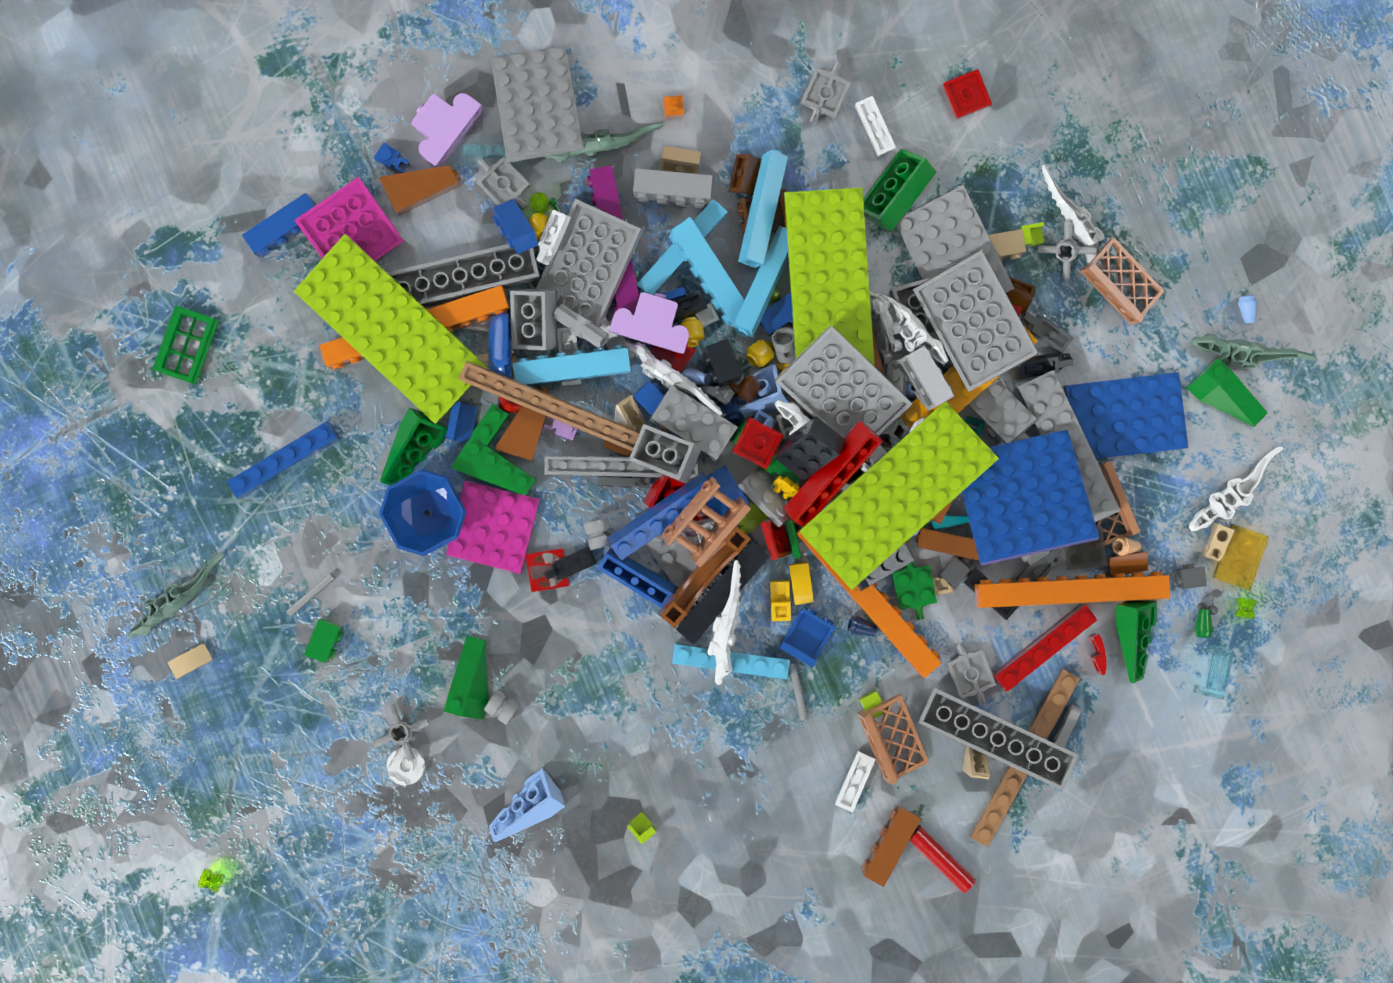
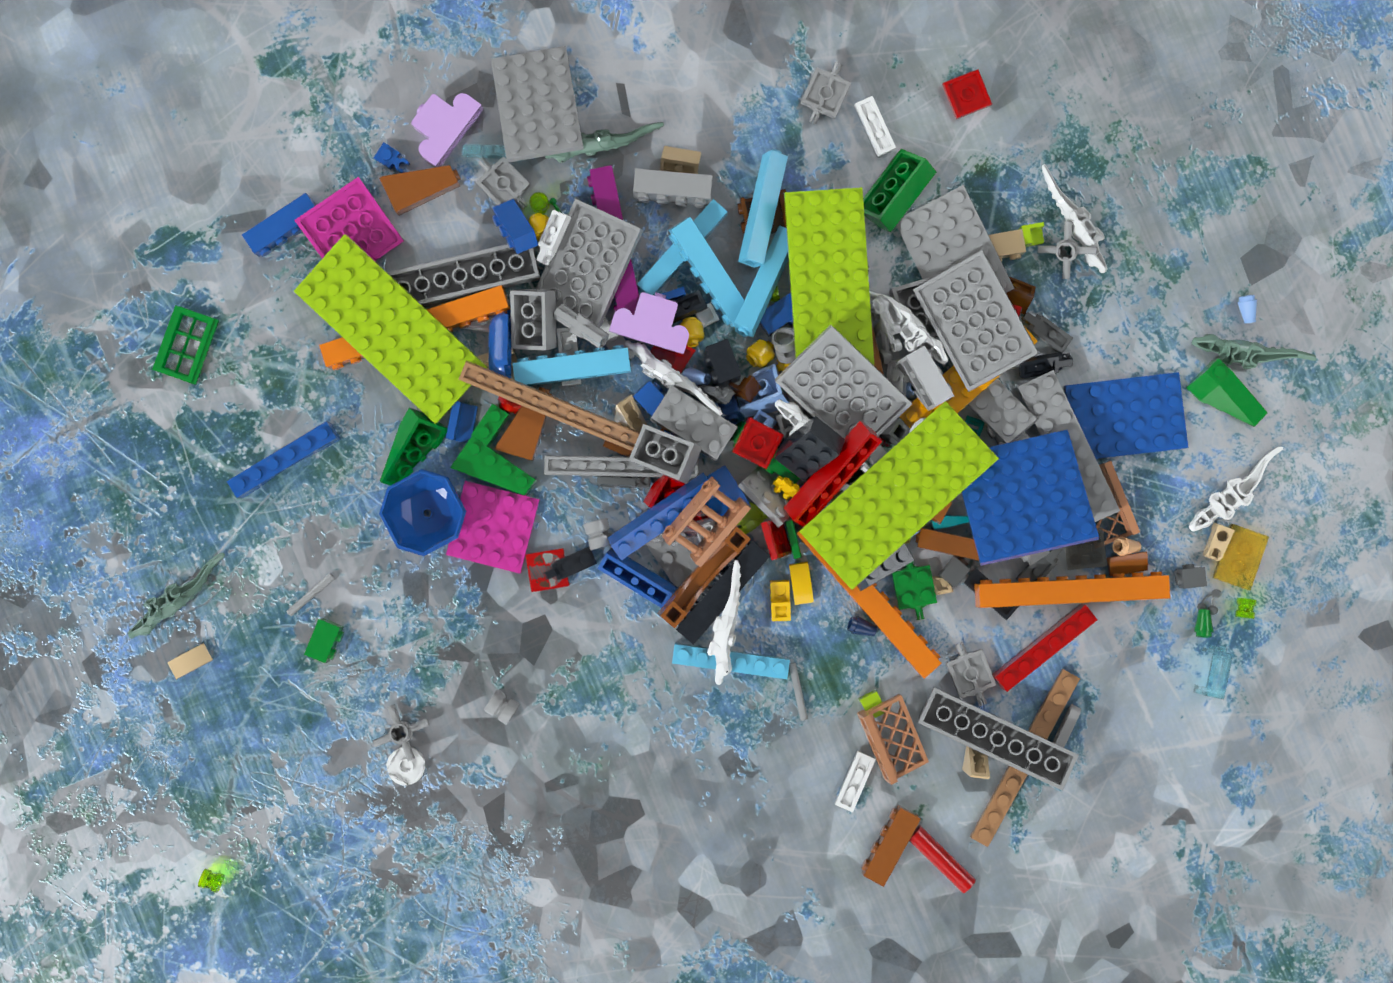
(469, 686): green wedge -> none
(535, 803): light blue wedge -> none
(563, 430): lavender plate -> none
(641, 828): lime panel -> none
(673, 106): orange tile -> none
(745, 174): reddish brown panel -> none
(807, 636): blue panel -> none
(1098, 659): red slope -> none
(1109, 289): nougat fence -> none
(1133, 627): green wedge -> none

